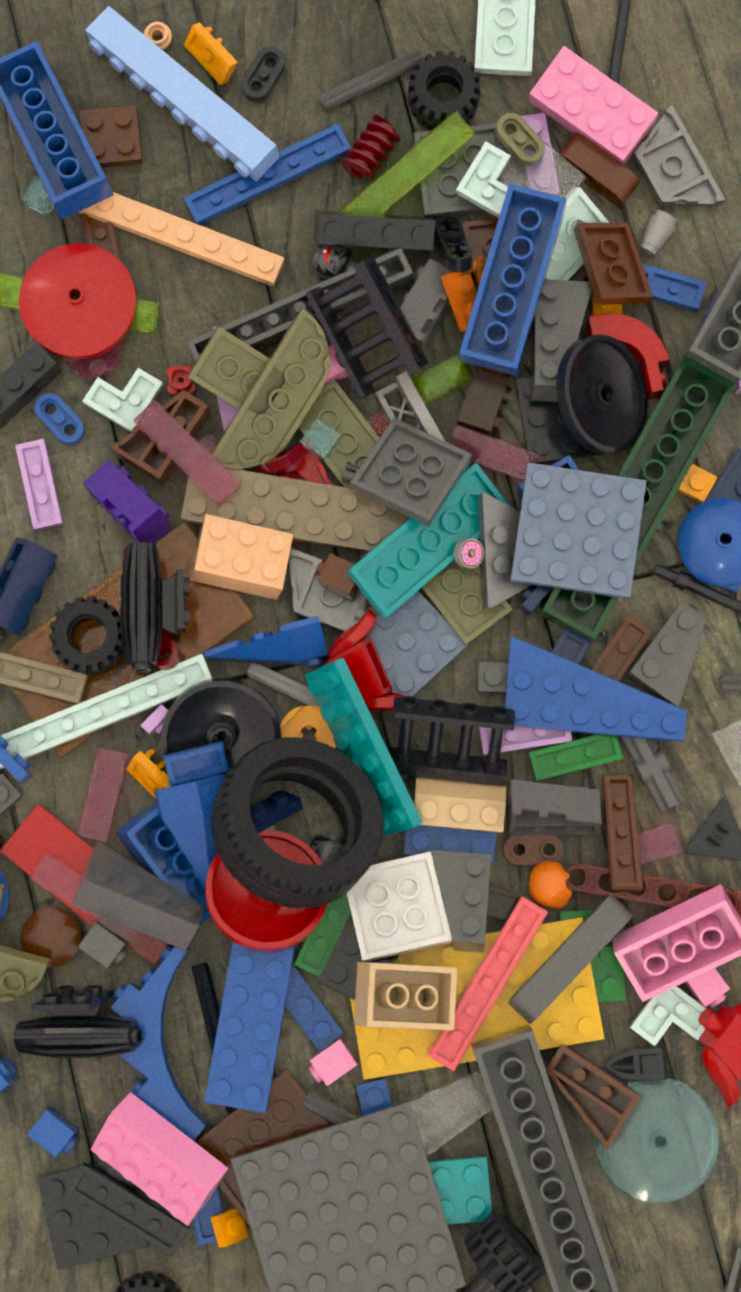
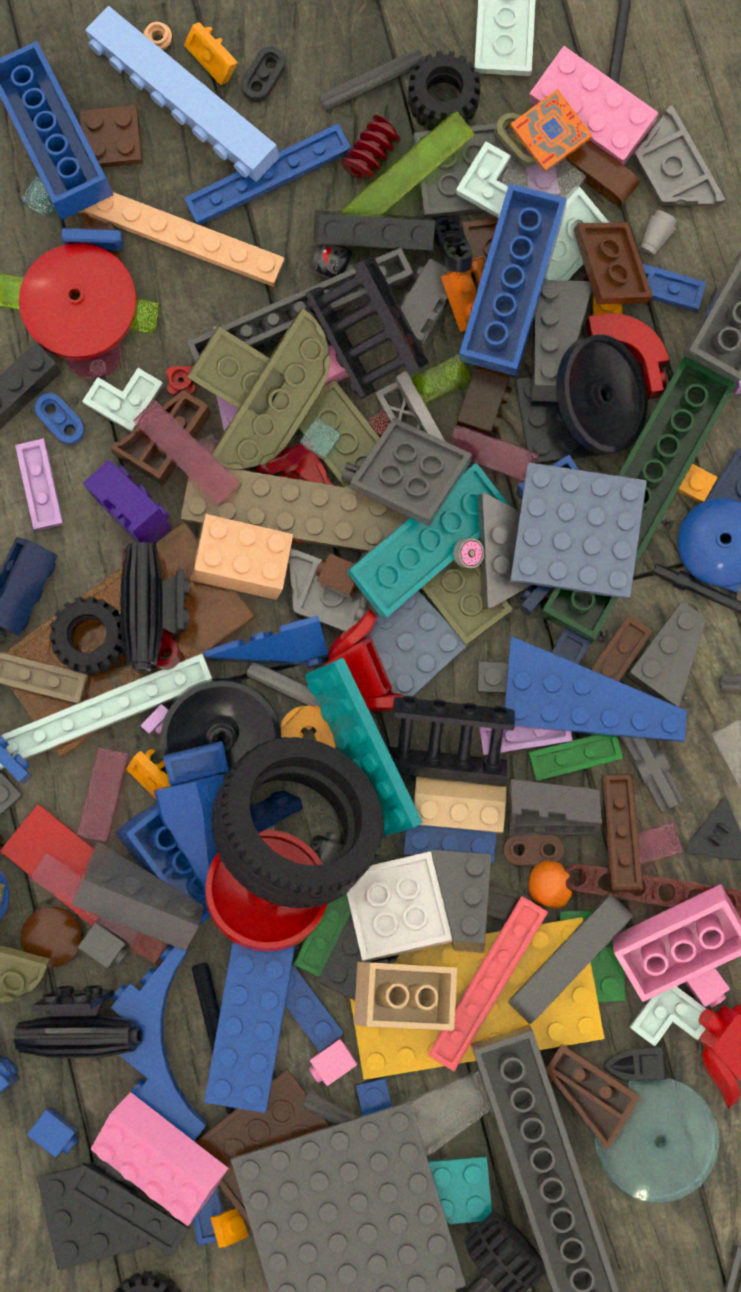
(107, 239): none -> blue tile
(551, 130): none -> orange tile

